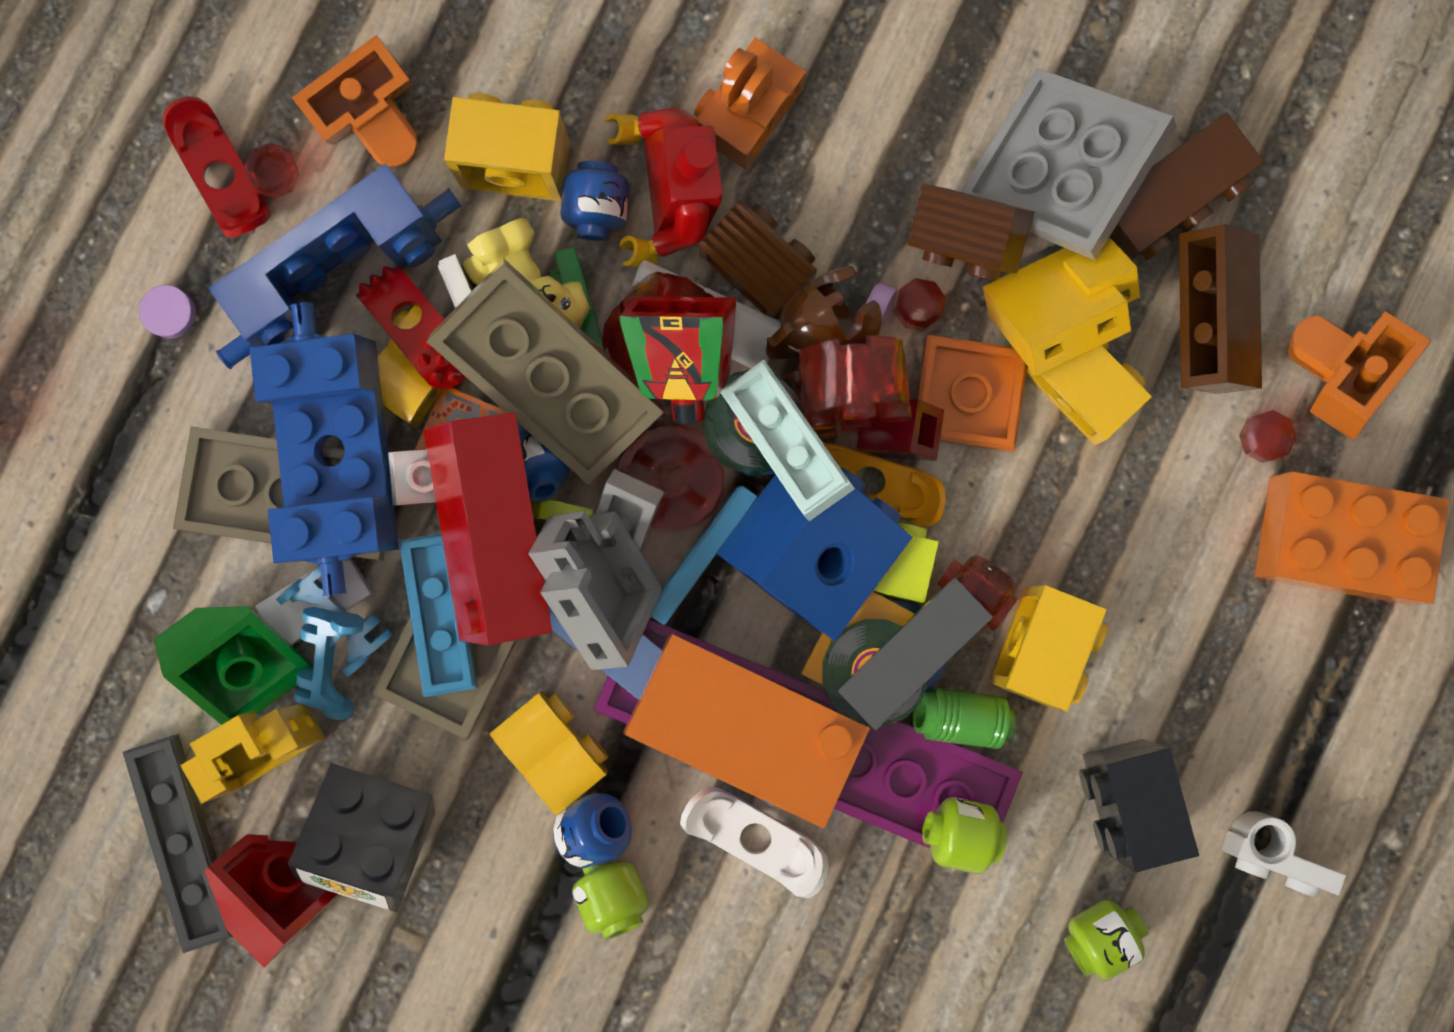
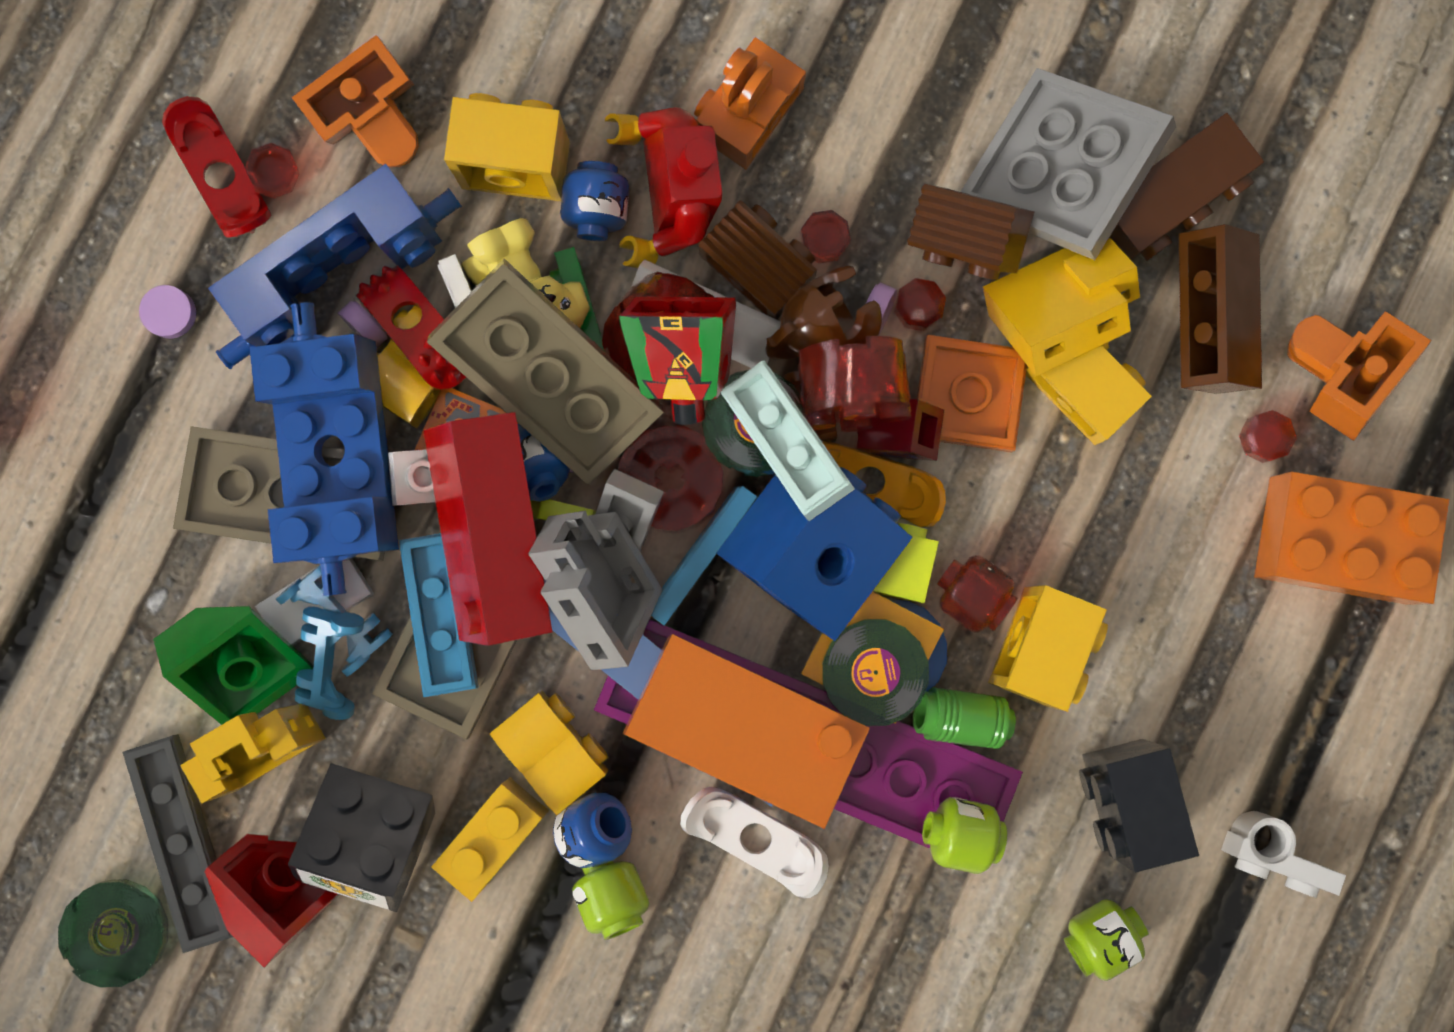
(113, 933): none -> clear green tile
(362, 322): none -> lavender tile
(490, 839): none -> yellow brick
(826, 236): none -> clear red tile
(914, 653): dark grey tile -> none

